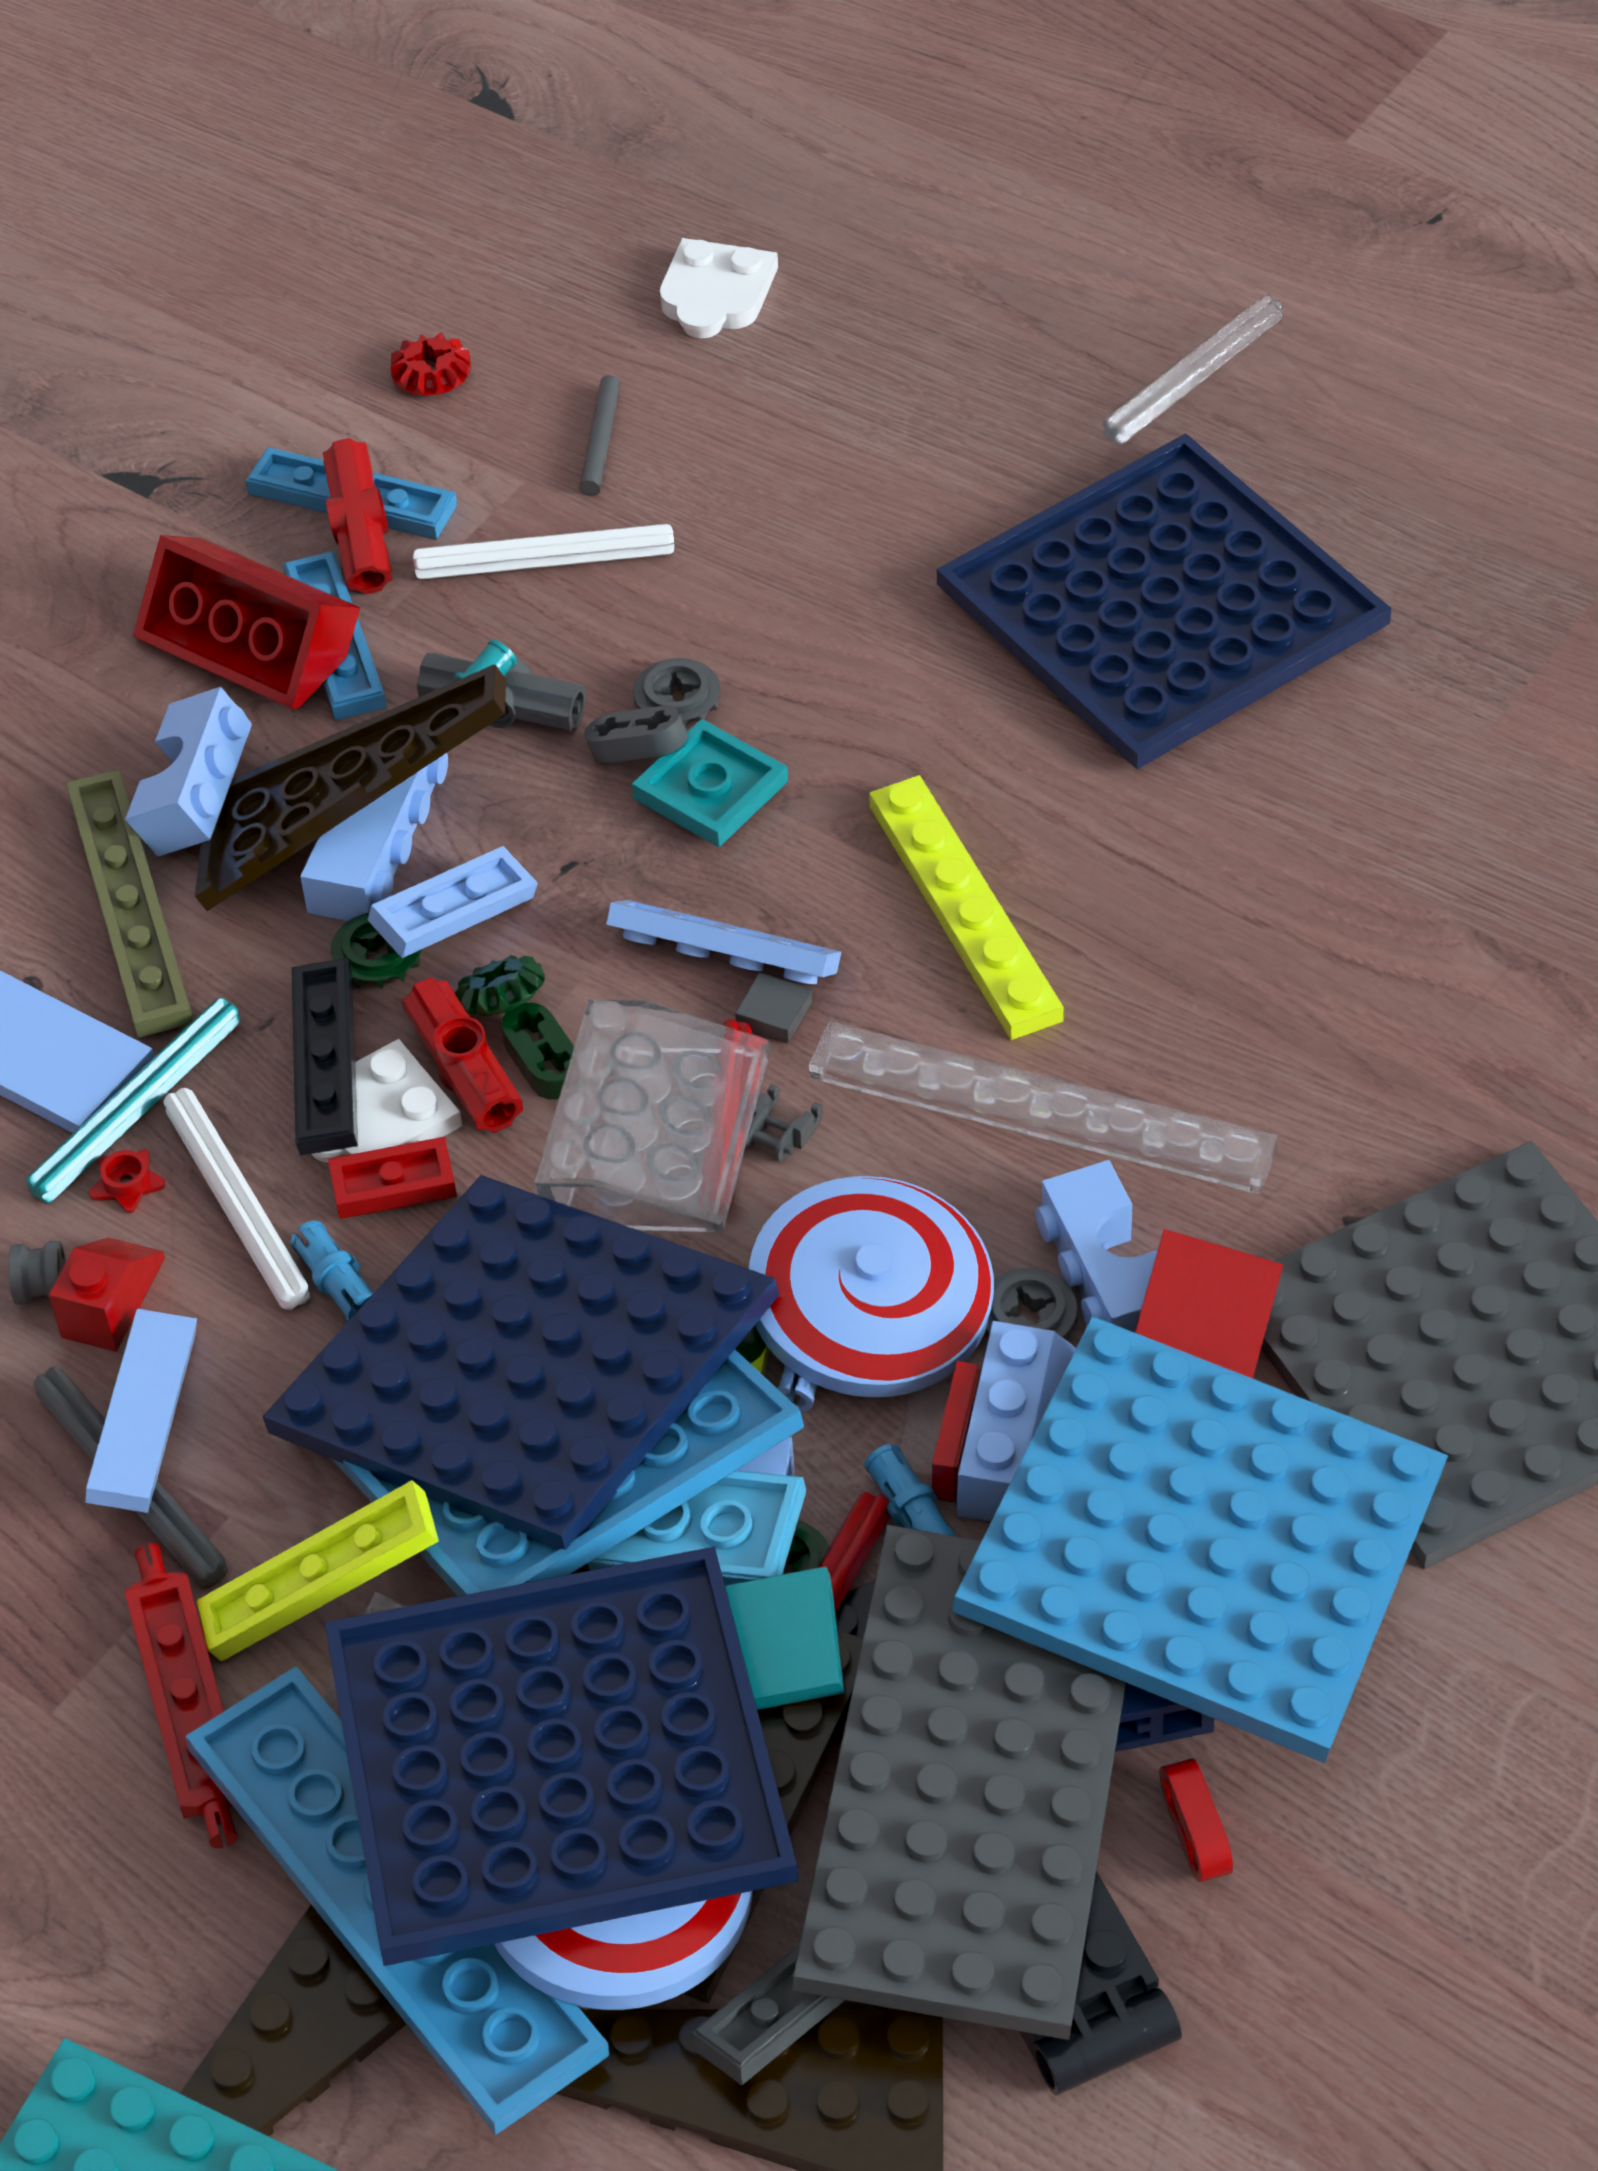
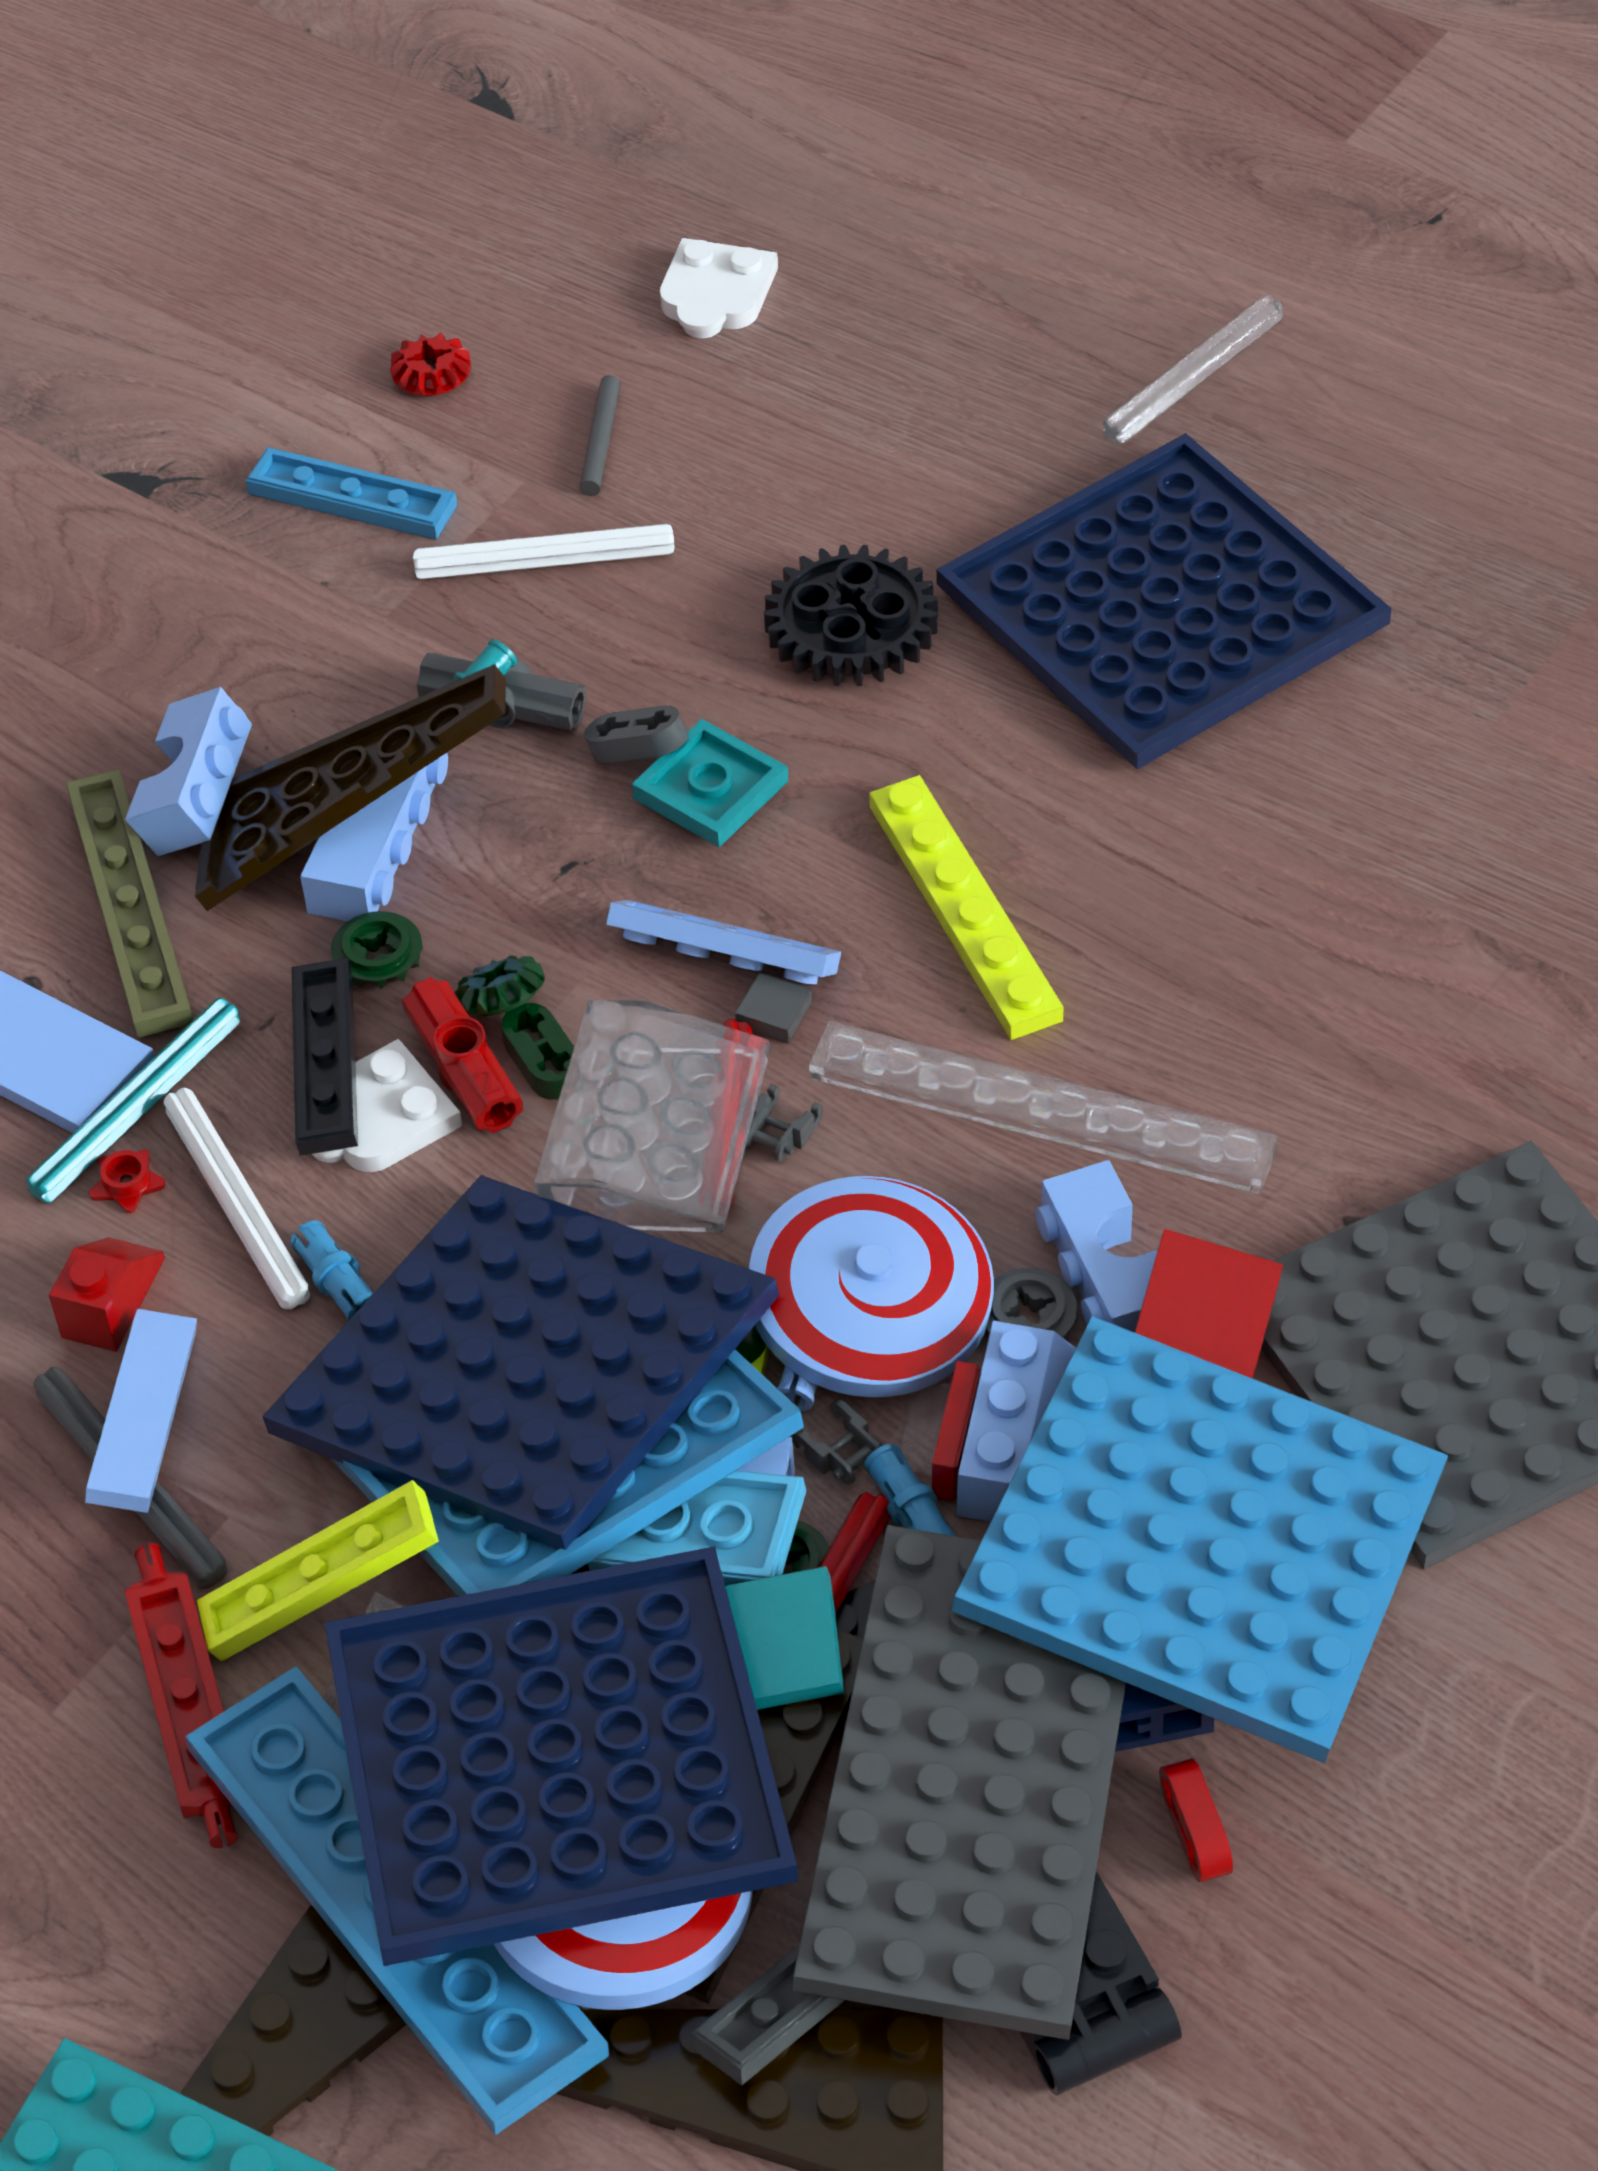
(34, 1270): dark grey wheel -> none
(243, 620): red slope -> none
(355, 683): dark azure tile -> none
(357, 516): red piece -> none
(392, 1177): red plate -> none
(452, 901): light blue plate -> none
(694, 680): dark grey gear -> none
(826, 1457): none -> dark grey piece
(851, 615): none -> black gear

